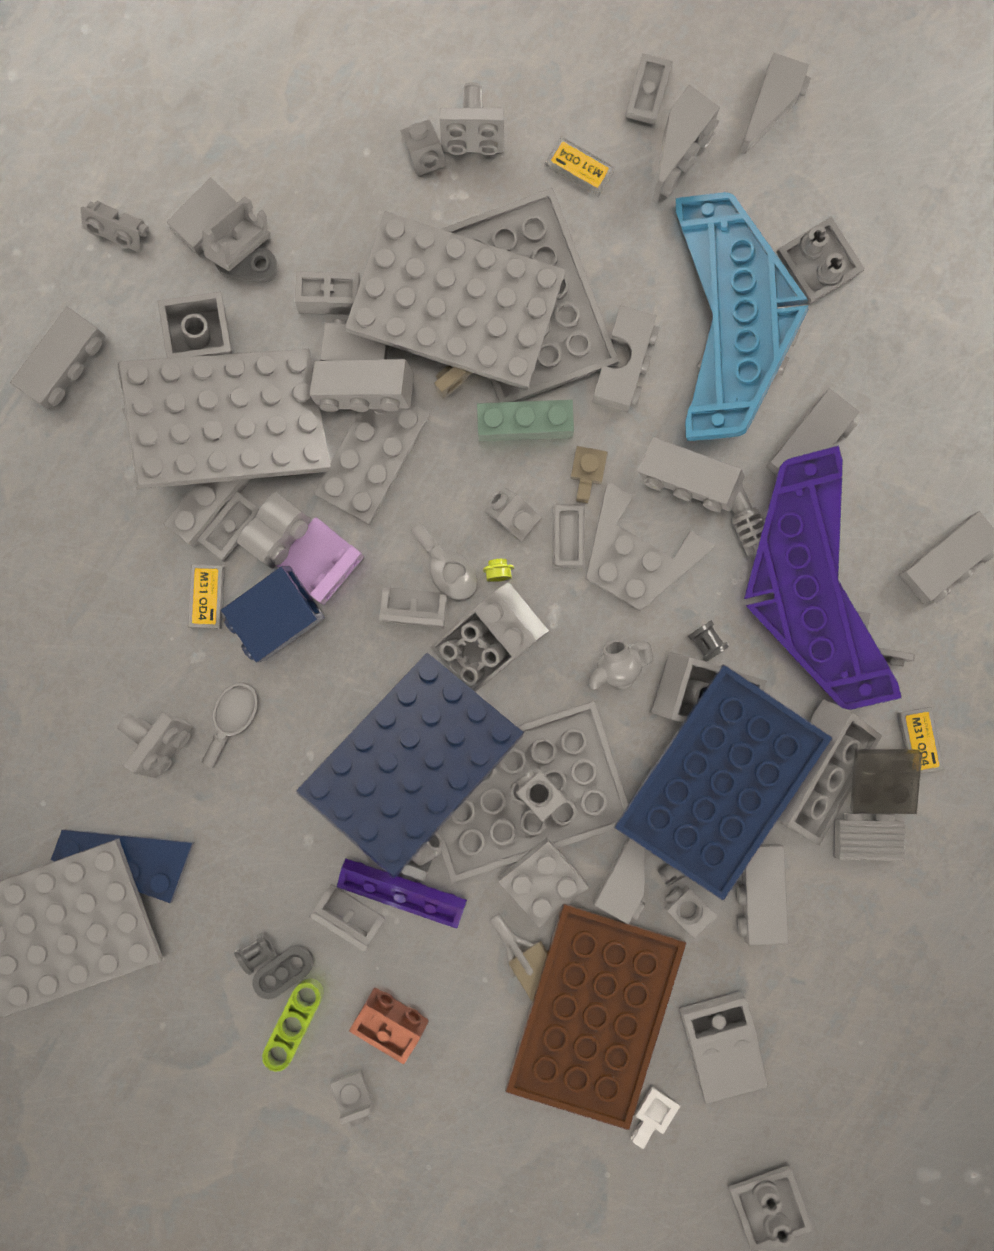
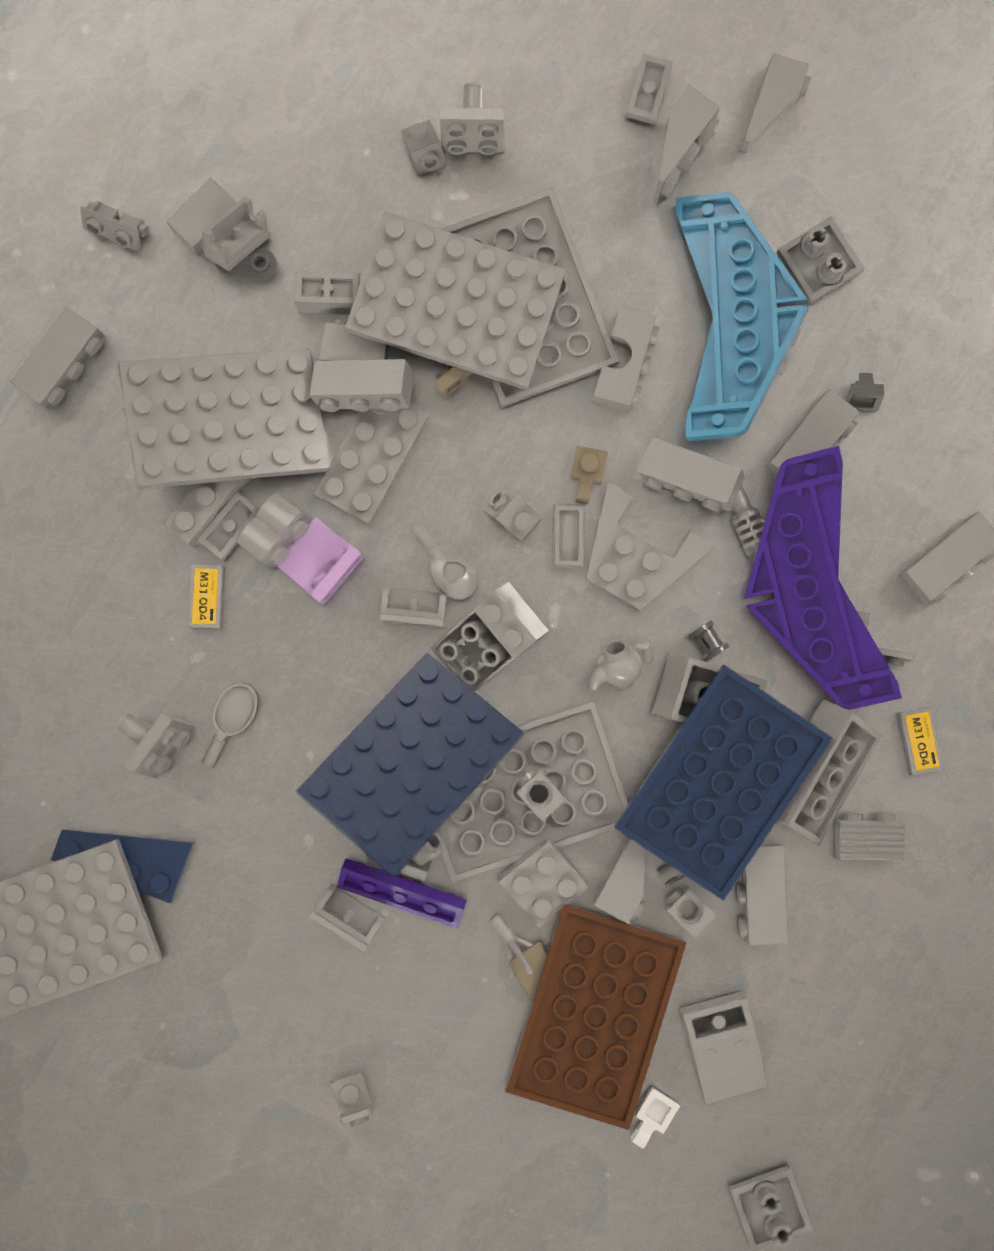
(194, 325): light grey brick -> none
(246, 958): dark grey bush -> none
(272, 614): dark blue brick -> none
(283, 972): dark grey plate -> none
(288, 1039): lime beam -> none
(389, 1025): copper bracket -> none
(498, 570): neon yellow plate -> none
(525, 420): sand green brick -> none
(579, 166): tile -> none
(865, 394): none -> dark grey tile
(886, 781): clear smoke plate -> none

